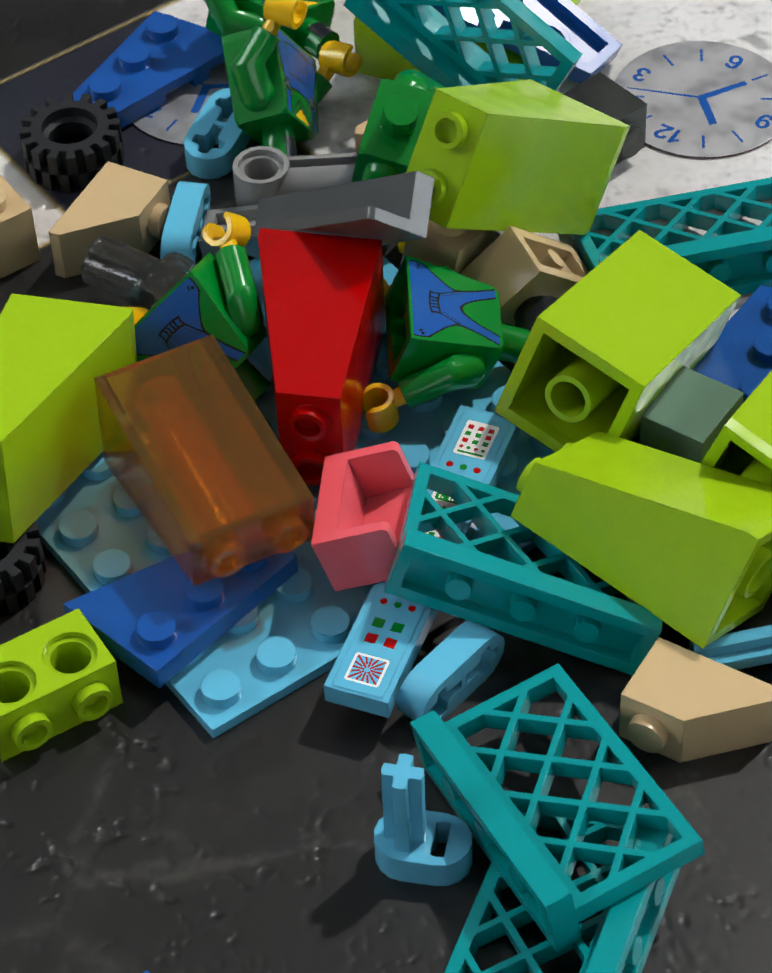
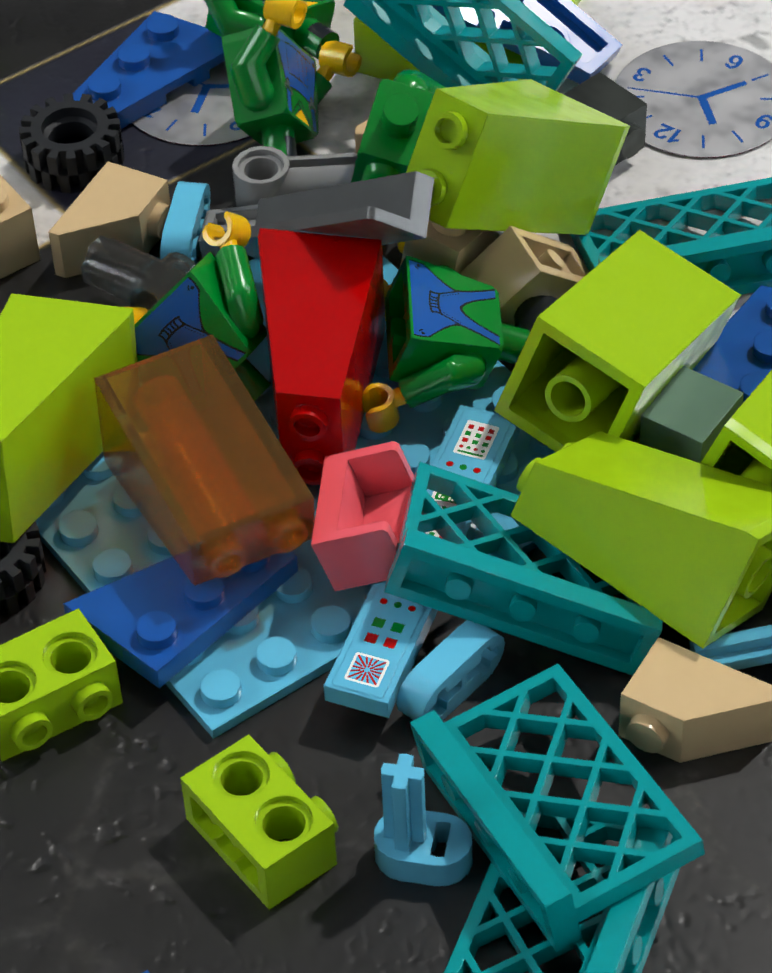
(208, 130): medium azure beam -> none
(250, 826): none -> lime brick

